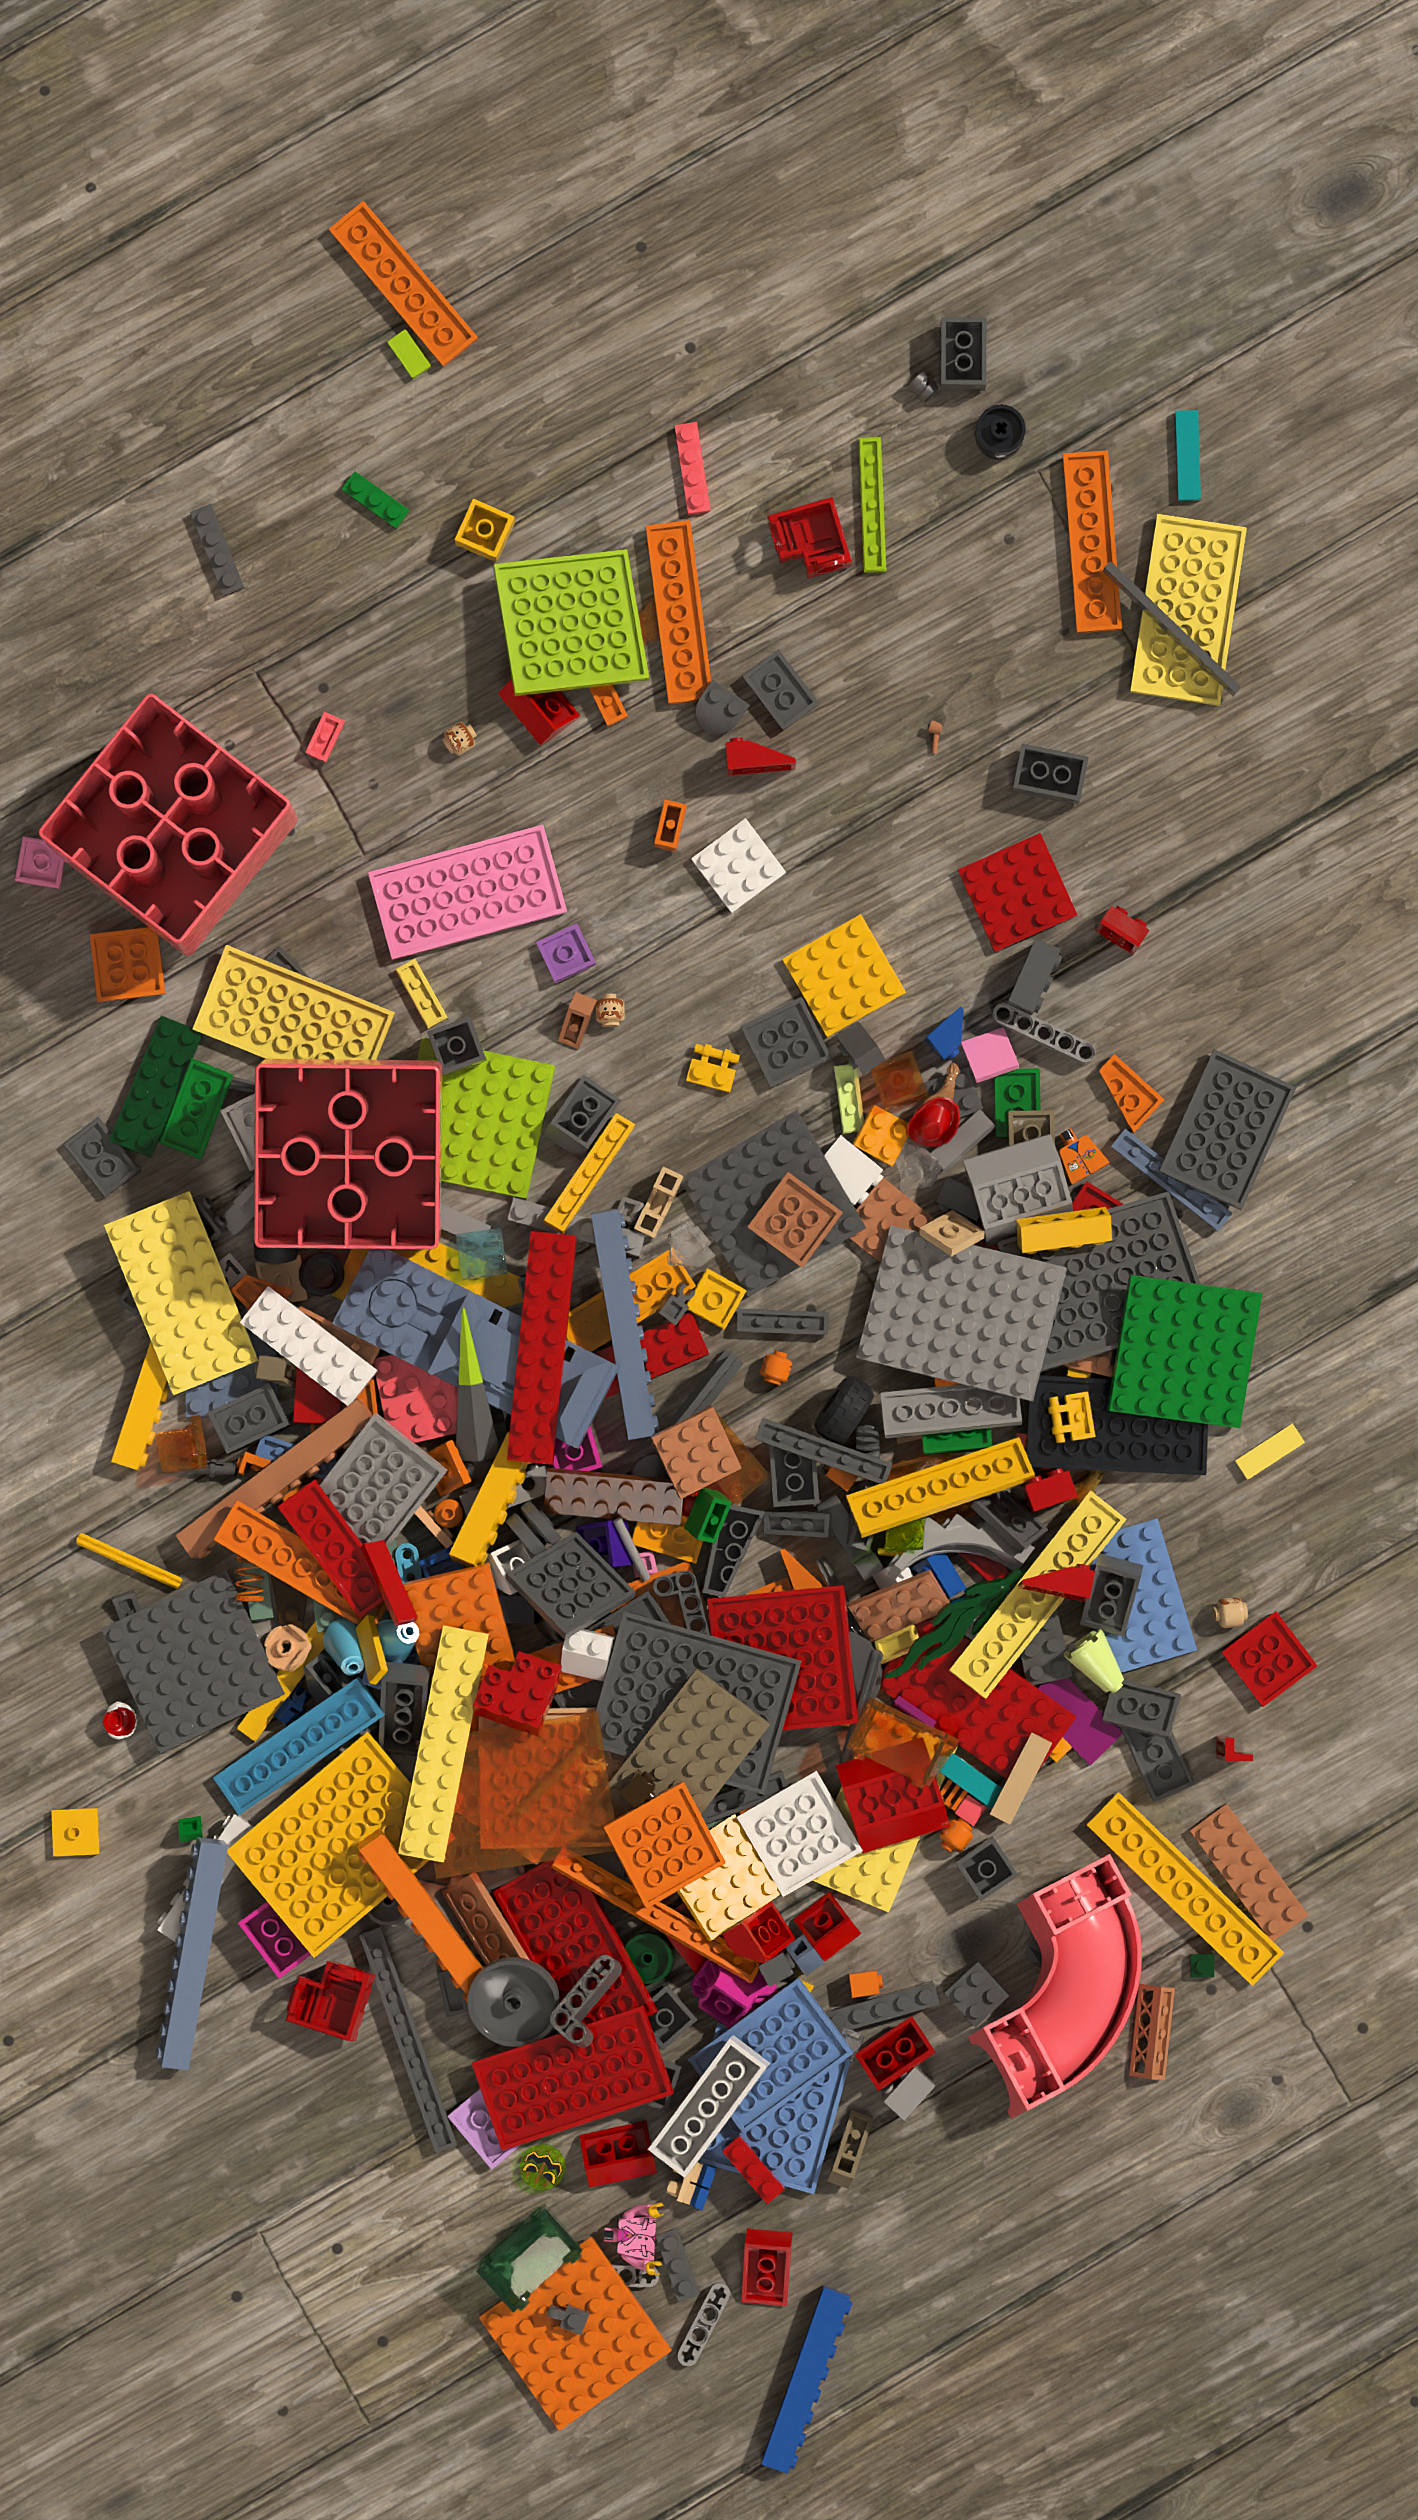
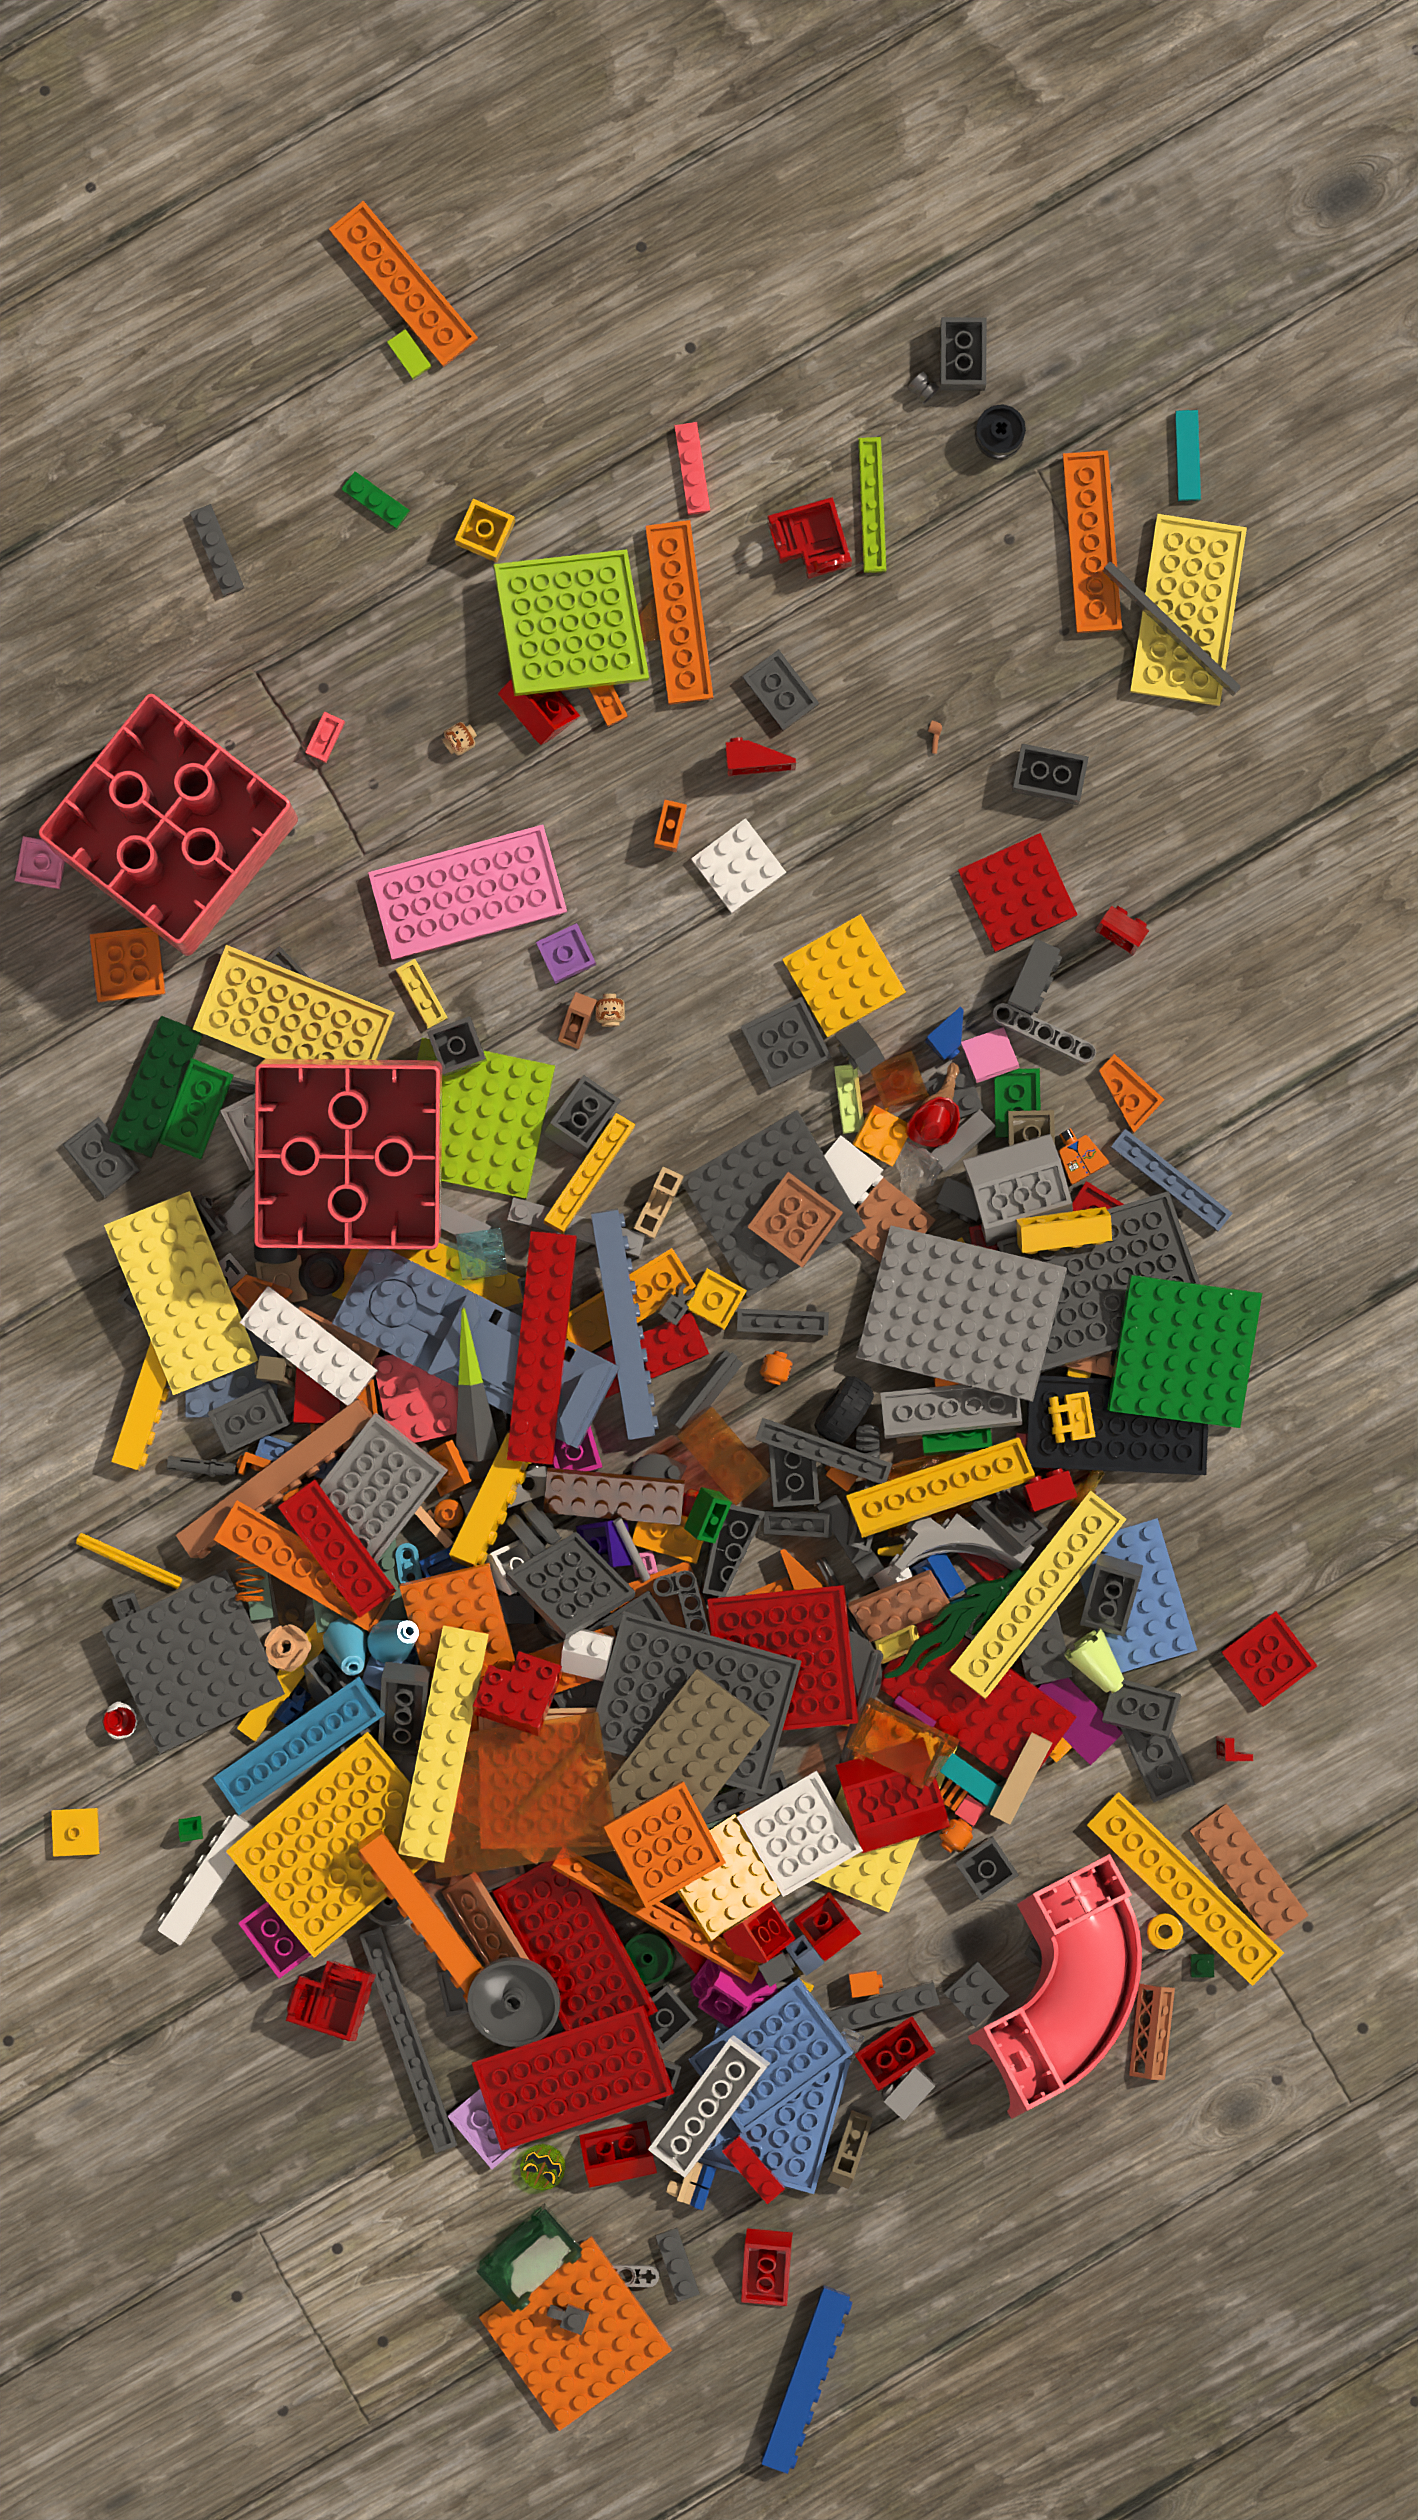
(182, 1448): clear orange bracket -> none
(192, 1953): sand blue brick -> none
(371, 1649): yellow tile -> none
(389, 1582): red tile -> none
(589, 1999): dark grey beam -> none
(631, 1210): light grey plate -> none
(637, 2236): bright pink torso -> none
(638, 1788): dark brown brick -> none
(688, 1247): clear plate -> none
(696, 1452): nougat plate -> none
(701, 2322): light grey beam -> none
(710, 1074): yellow plate -> none
(719, 709): dark grey slope -> none
(906, 1536): clear neon green piece -> none
(951, 1233): tan plate -> none
(1067, 1583): red slope -> none
(1164, 1943): none -> yellow piece
(1227, 1129): dark grey plate -> none
(1230, 1612): tan head -> none
(1269, 1451): light yellow tile -> none

